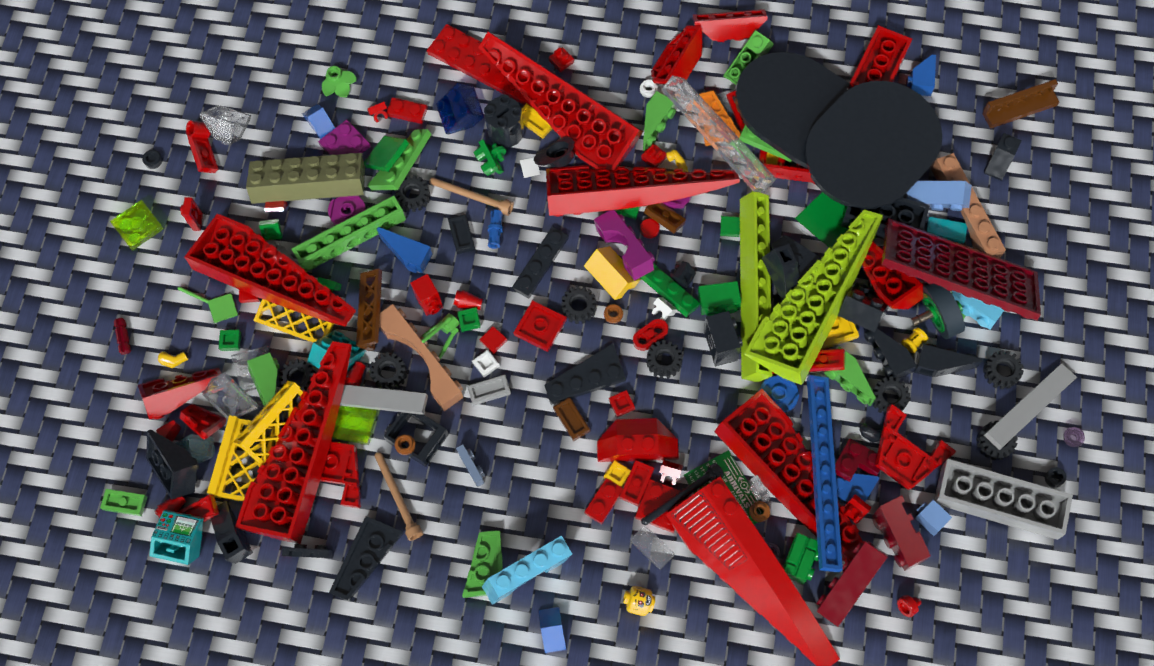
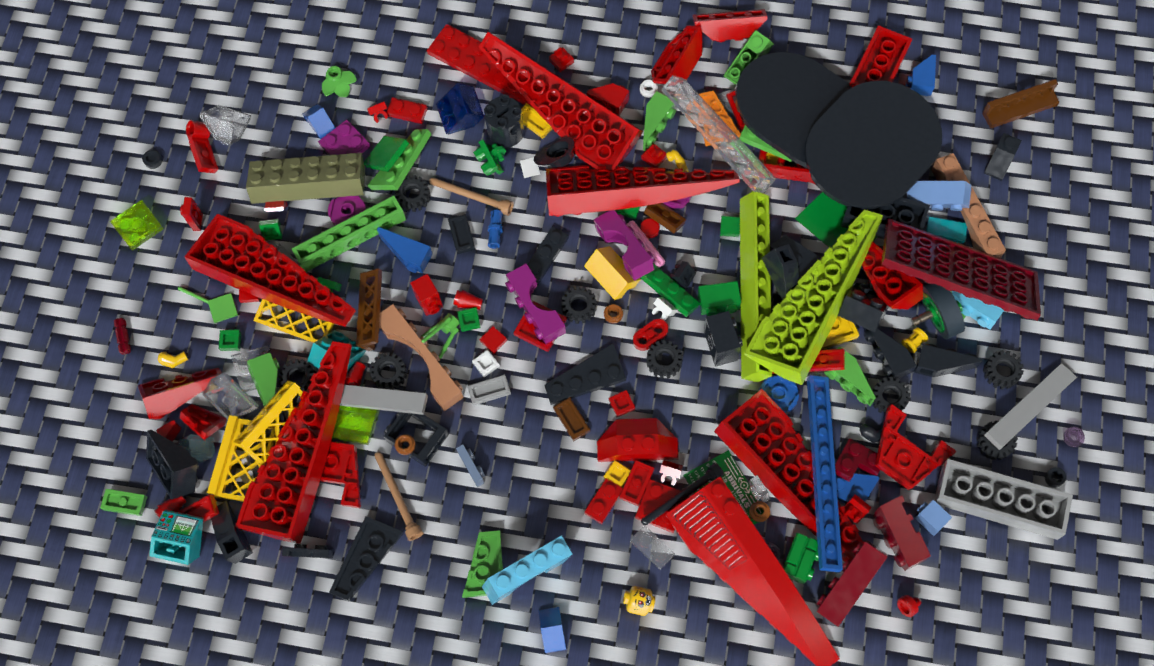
(547, 323): none -> magenta arch
(611, 96): none -> red slope
(659, 260): none -> bright pink axle

